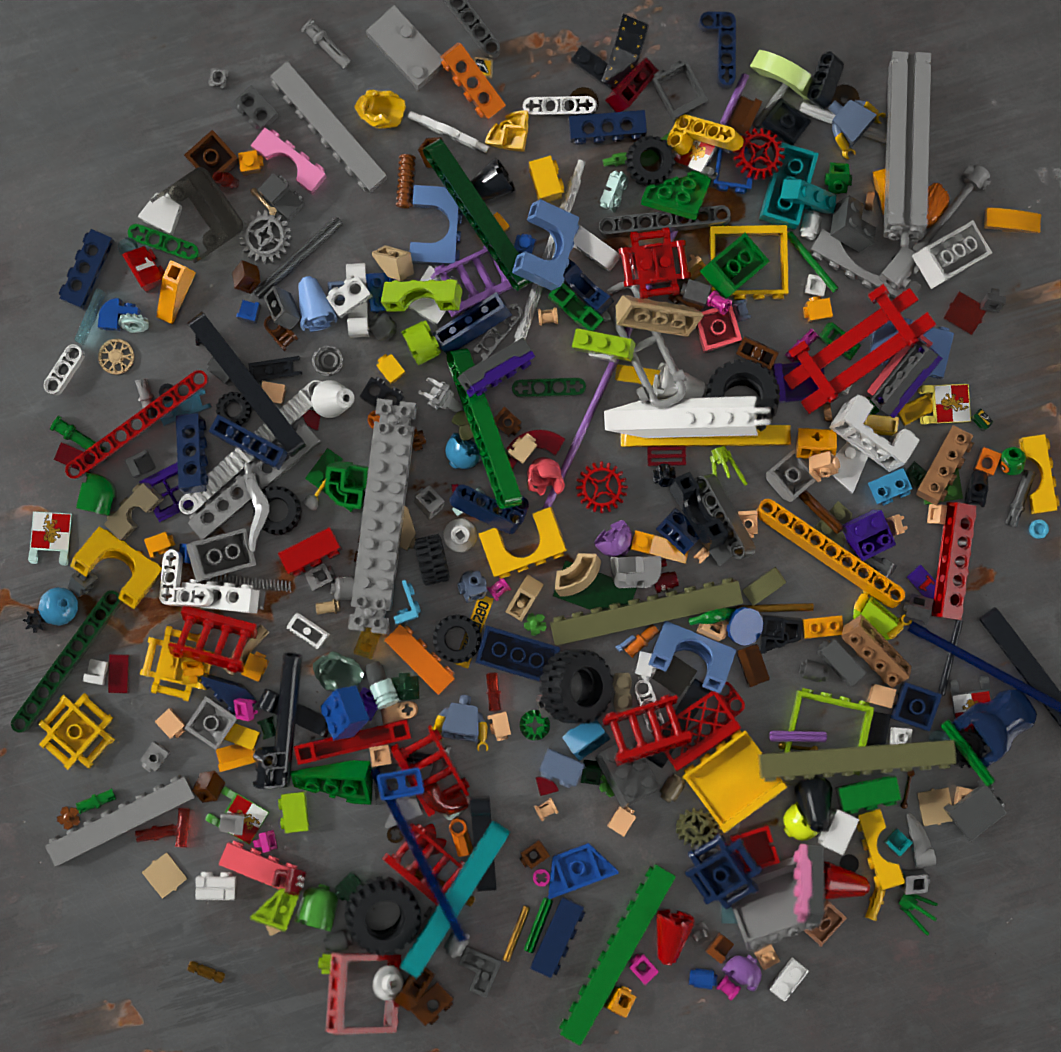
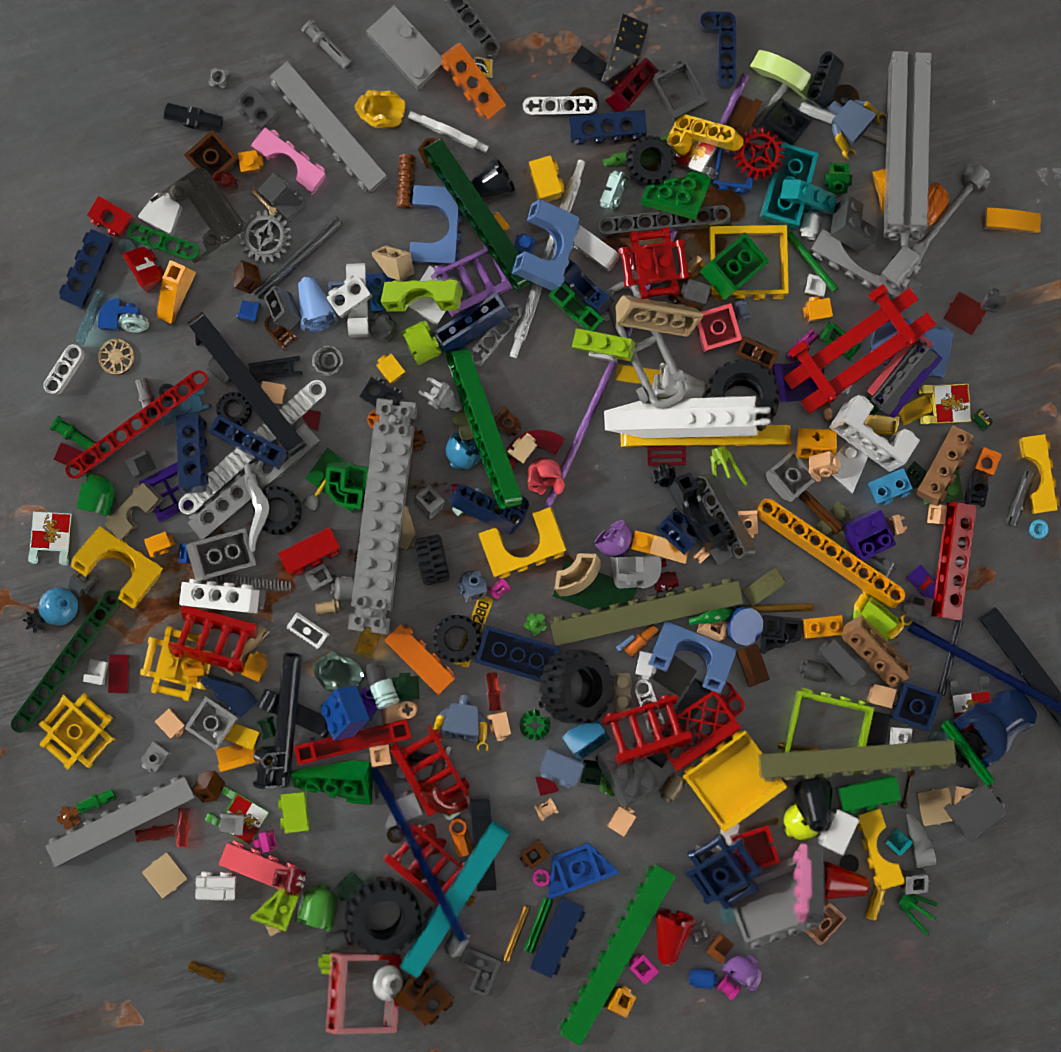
(101, 209): none -> red brick
(177, 592): white beam -> none
(193, 117): none -> black piece
(244, 709): dark pink tile -> none
(331, 399): white cone -> none
(403, 790): blue piece -> none
(406, 615): medium azure bracket -> none
(466, 542): white piece -> none
(496, 367): piece -> none
(510, 133): yellow brick -> none
(524, 597): tan slope -> none
(547, 316): light nougat bush -> none
(548, 383): dark green beam -> none
(611, 473): red gear -> none
(702, 823): olive gear -> none
(719, 302): dark pink bush -> none
(767, 957): light nougat tile -> none
(788, 979): white brick -> none
(798, 736): medium lavender axle -> none
(869, 200): medium nougat tile -> none
(952, 254): white brick -> none
(1012, 461): green head -> none

